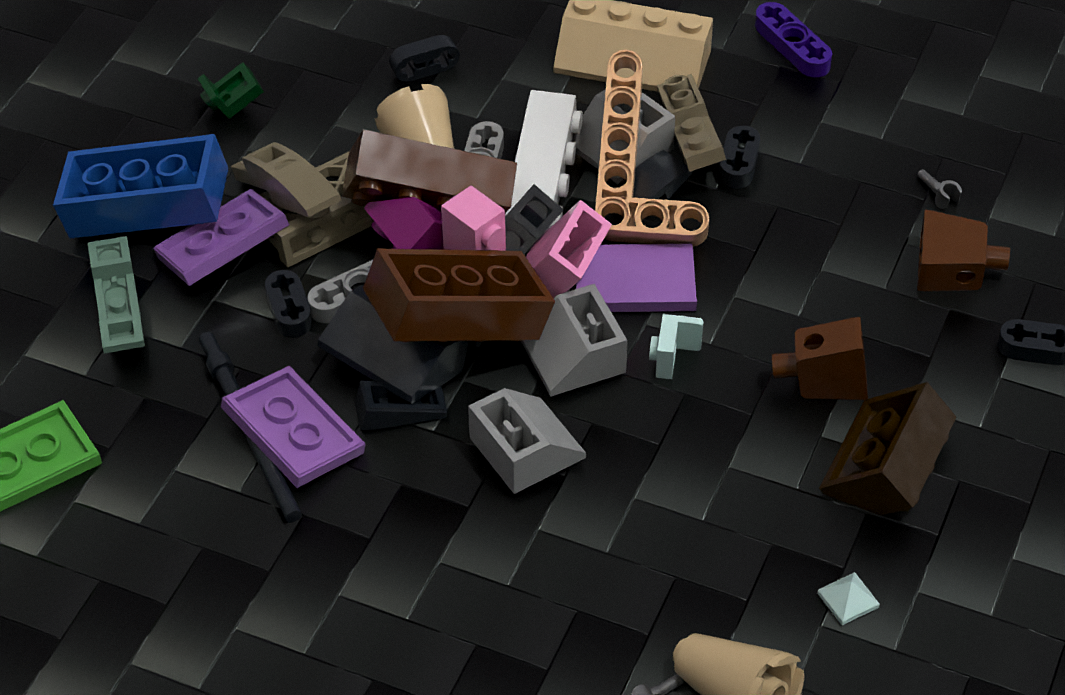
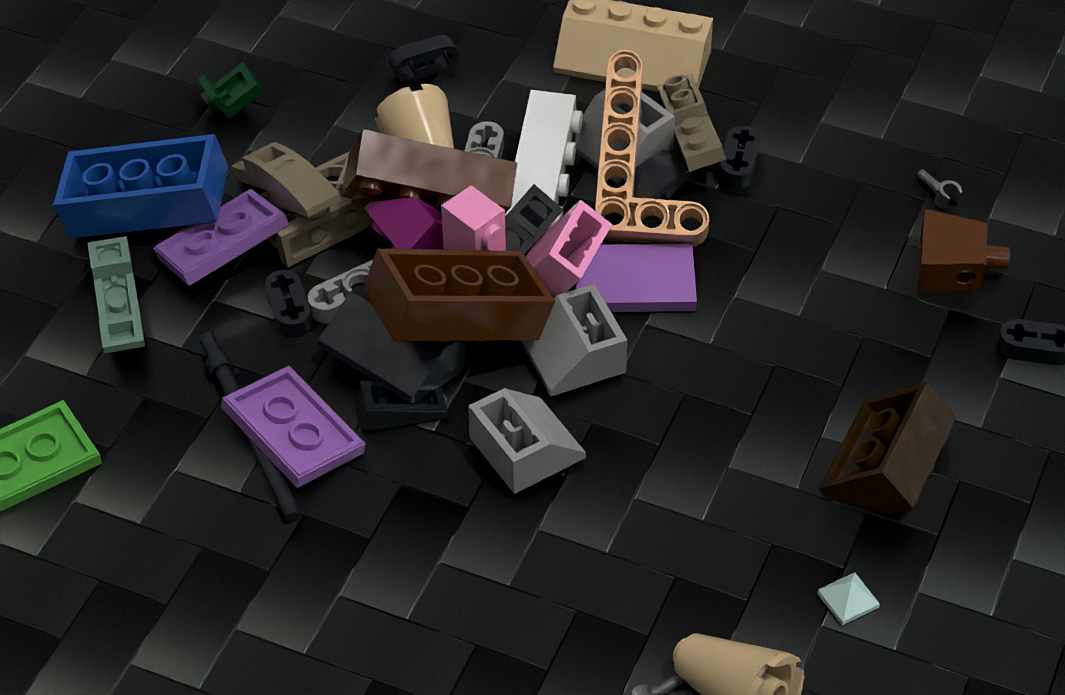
(675, 333): light aqua bracket -> none
(809, 55): dark purple beam -> none
(827, 361): reddish brown torso -> none

